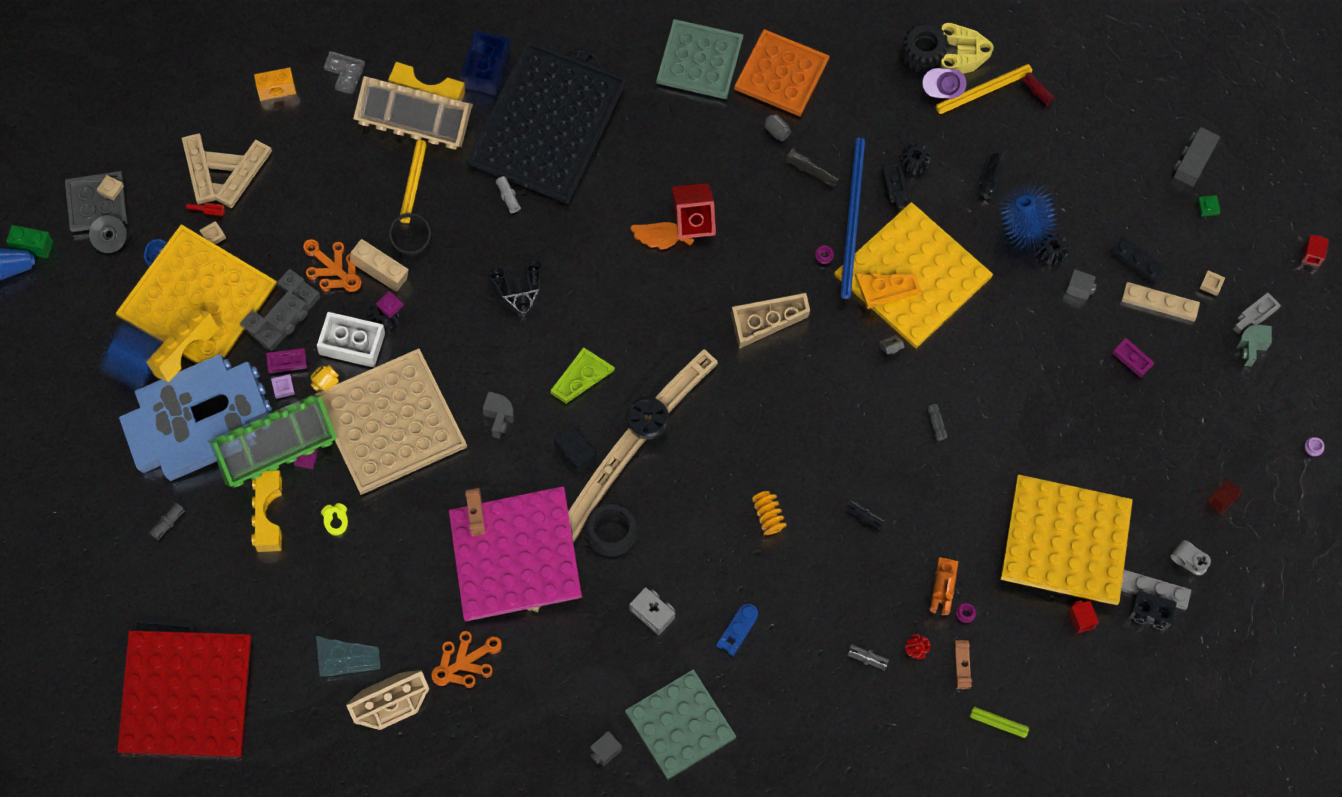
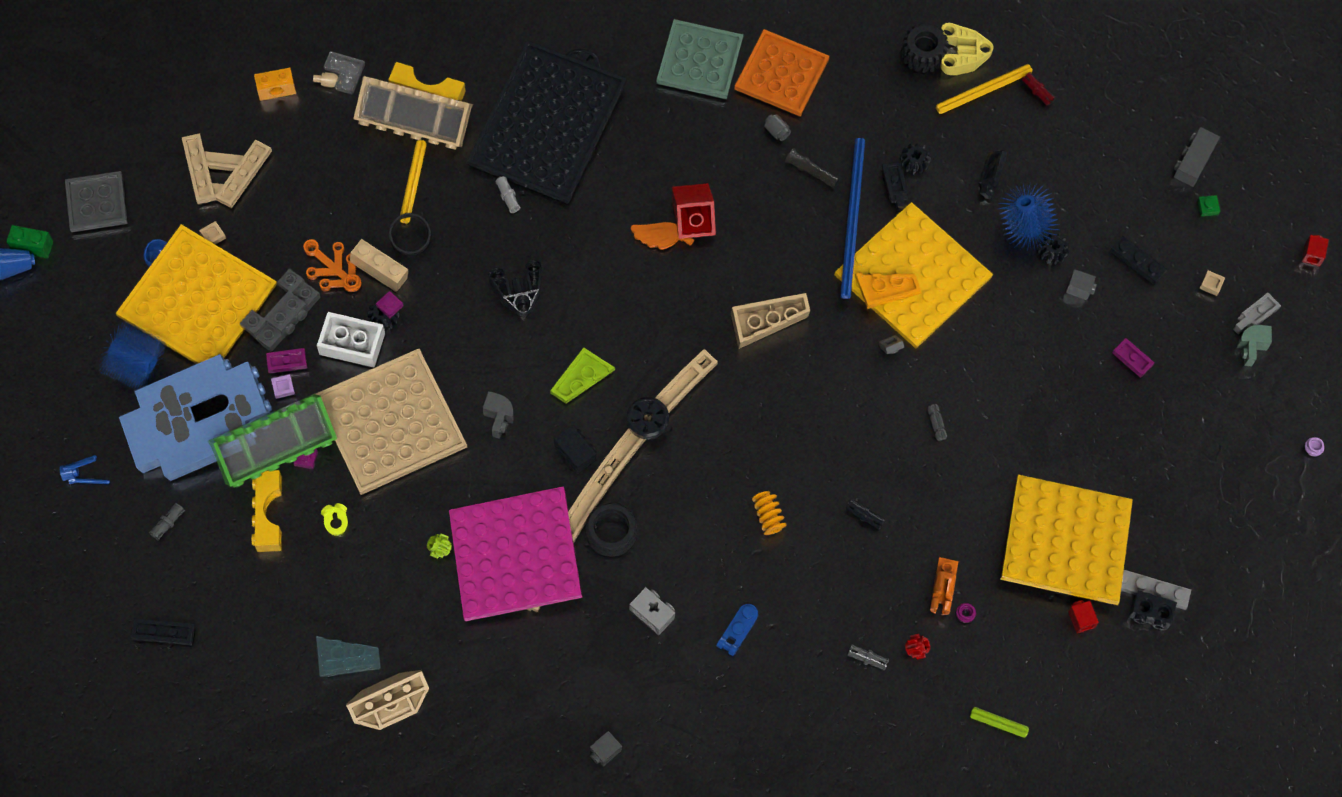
(71, 470): none -> blue plant
(99, 230): dark grey dish -> none
(110, 187): tan plate -> none
(167, 359): yellow arch -> none
(184, 694): red plate -> none
(208, 208): red axle -> none
(324, 378): yellow head -> none
(326, 79): none -> tan cylinder
(439, 545): none -> lime gear
(464, 662): orange plant -> none
(475, 504): nougat piece -> none
(485, 62): clear blue brick -> none
(680, 724): sand green plate -> none
(824, 250): magenta plate -> none
(944, 83): medium lavender piece -> none
(963, 674): nougat piece -> none
(1160, 301): tan plate -> none
(1189, 557): light grey piece -> none
(1225, 496): clear red brick -> none

